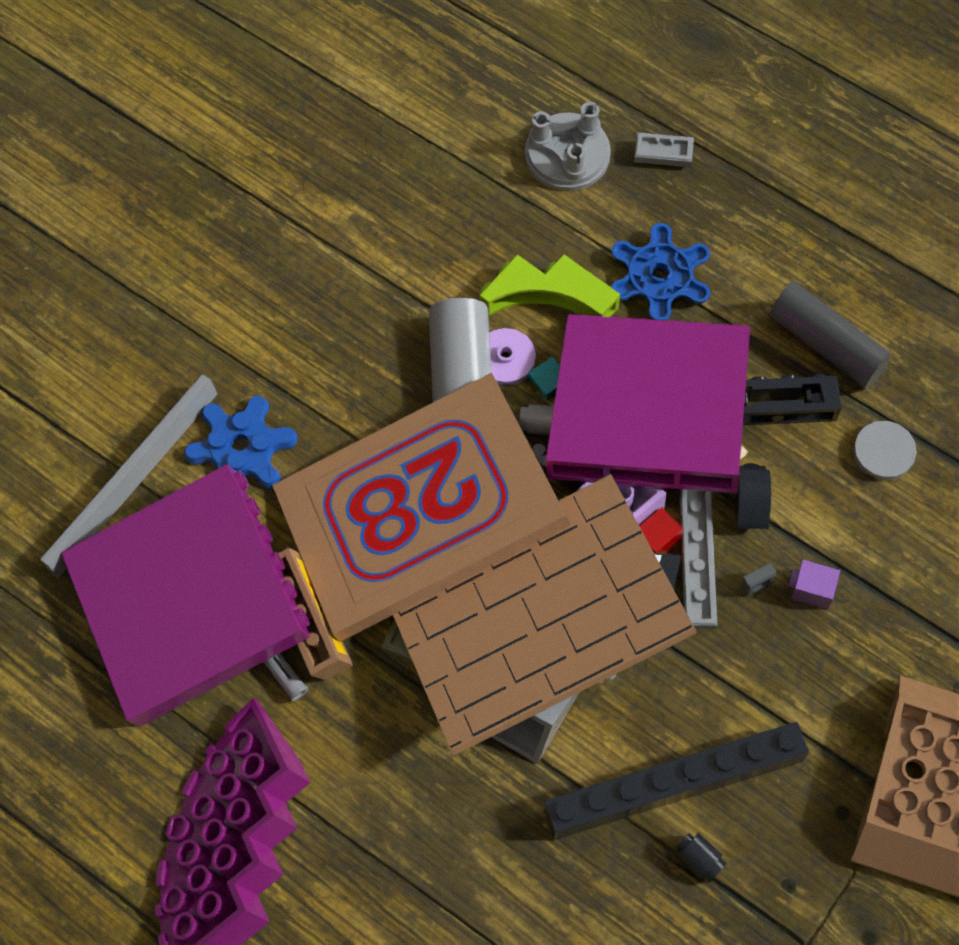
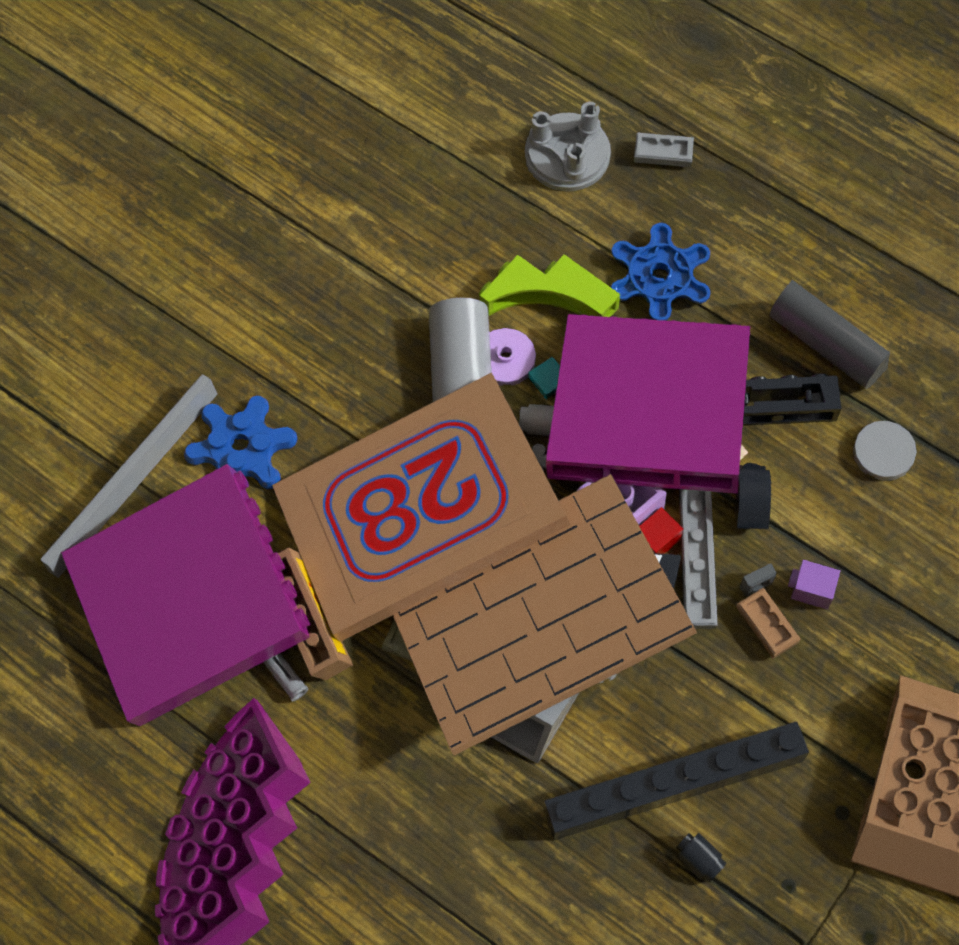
(768, 623): none -> medium nougat plate

